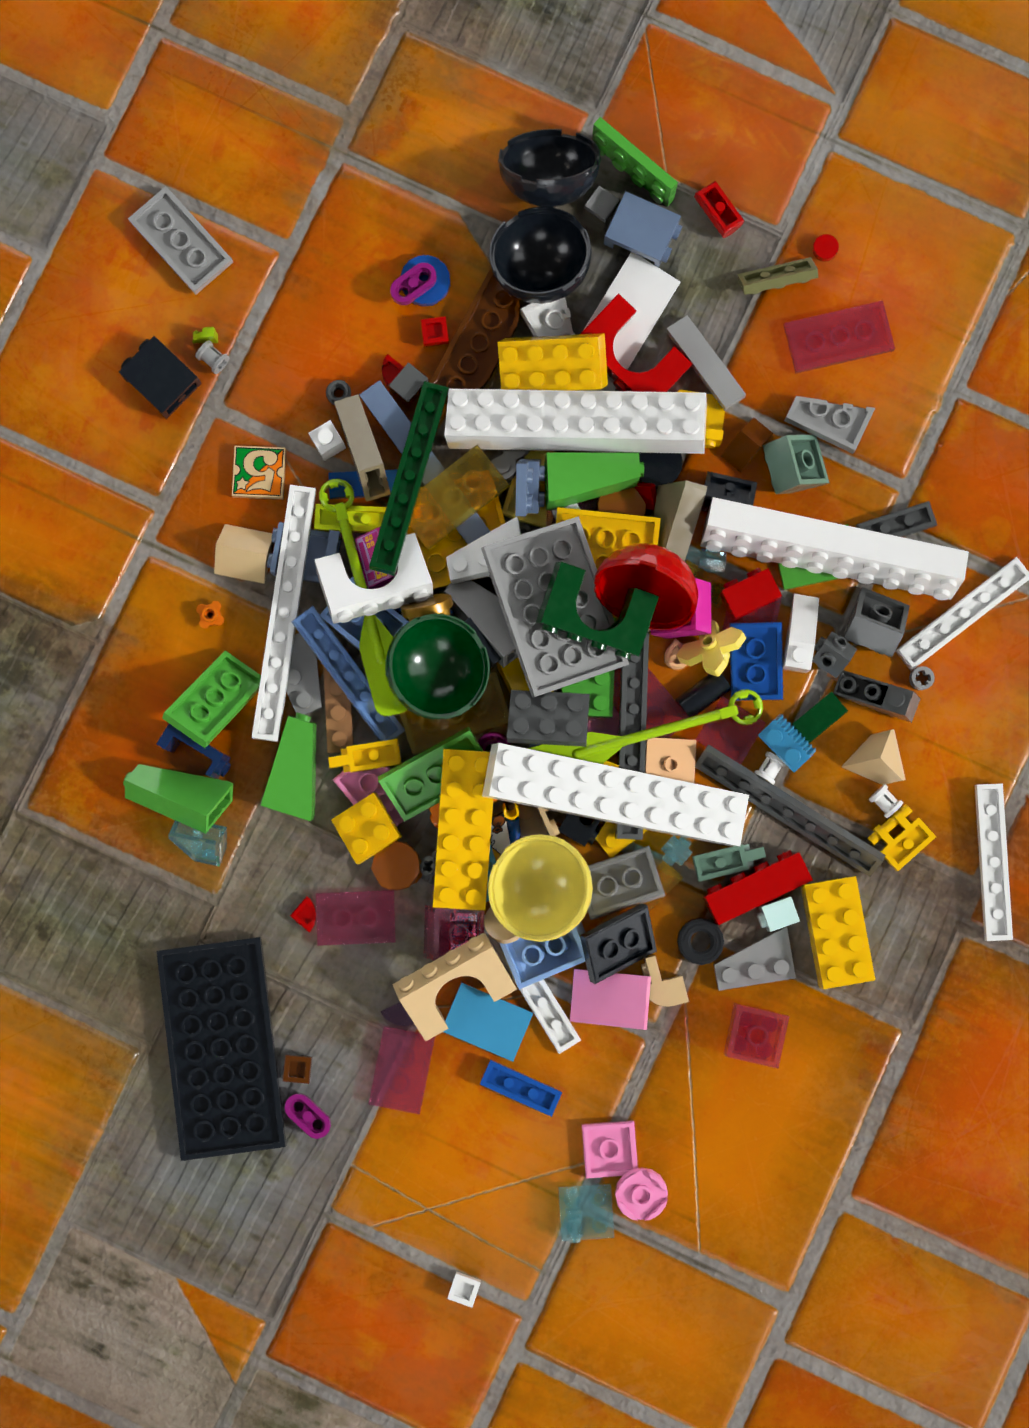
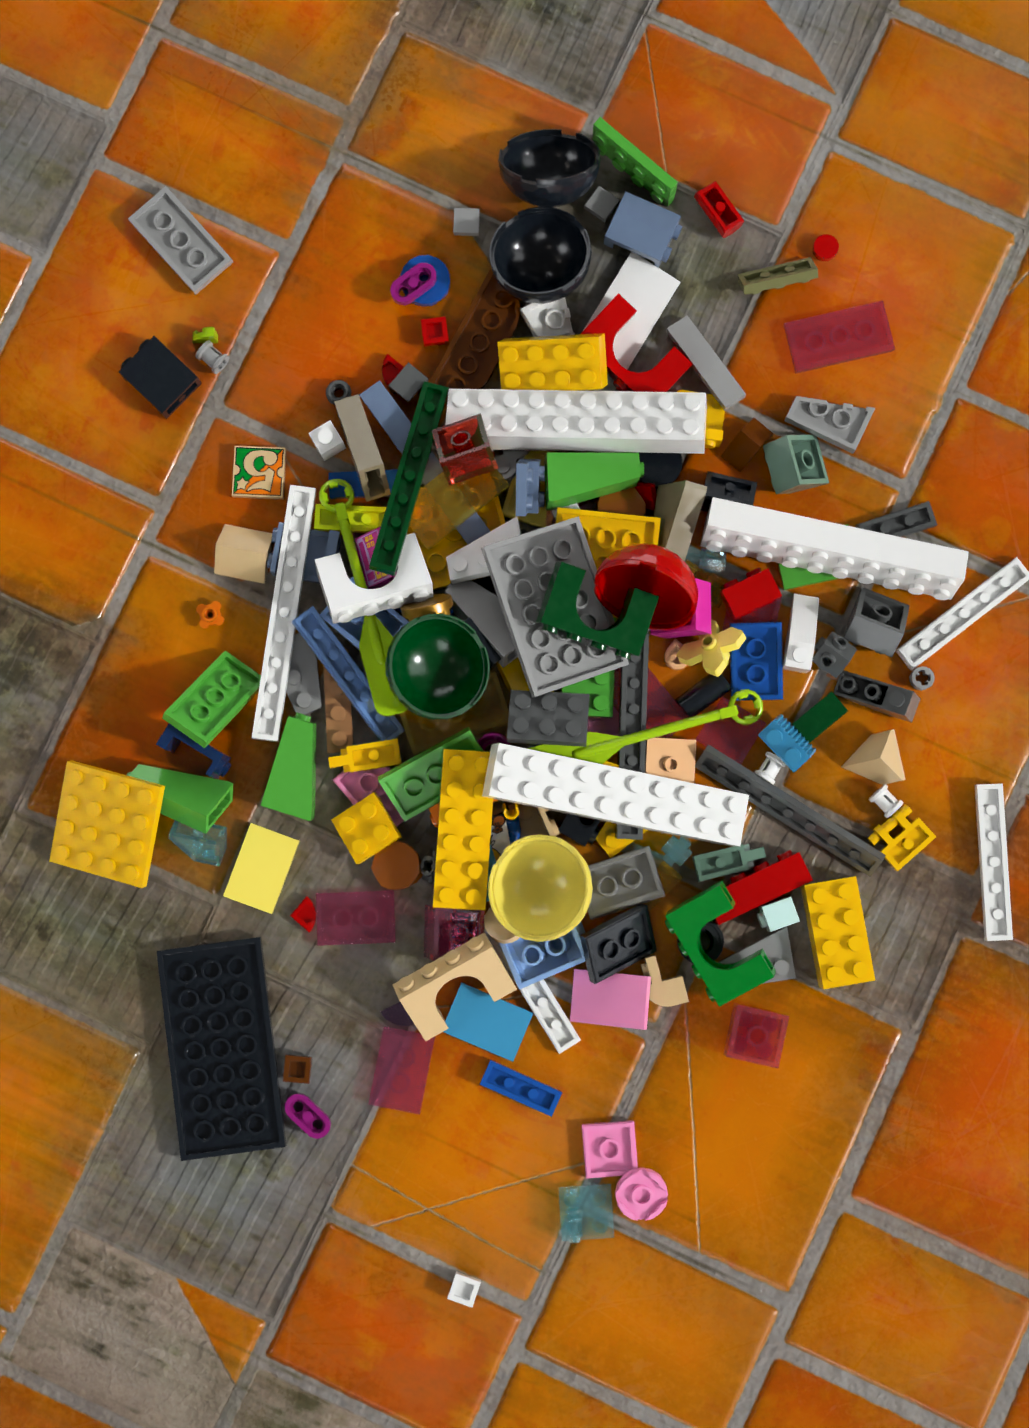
(107, 823): none -> yellow plate
(261, 868): none -> light yellow tile
(464, 449): none -> clear red slope
(466, 221): none -> light grey tile
(722, 980): none -> green arch

